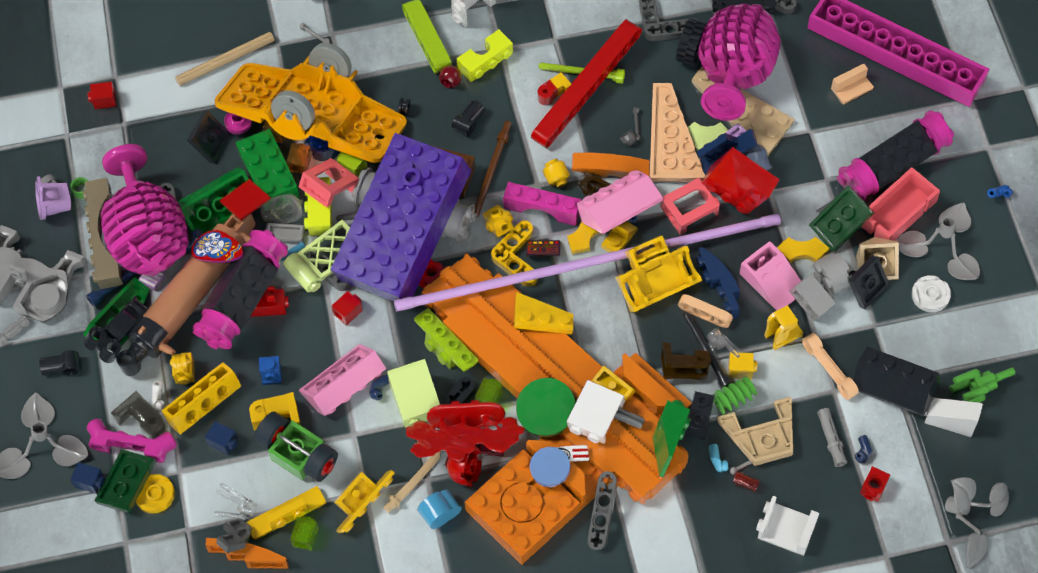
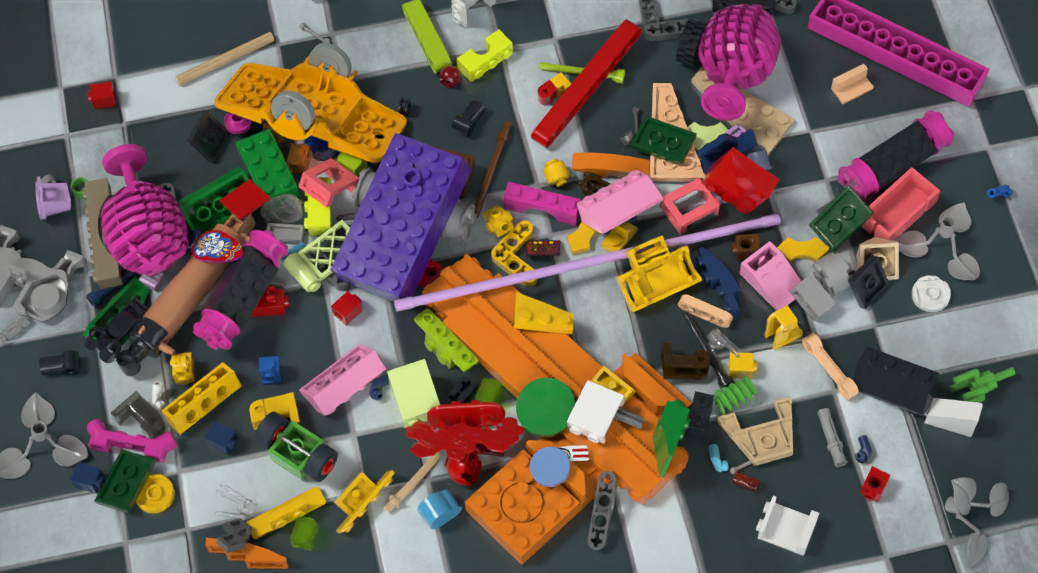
(663, 140): none -> dark green tile
(749, 240): none -> reddish brown brick

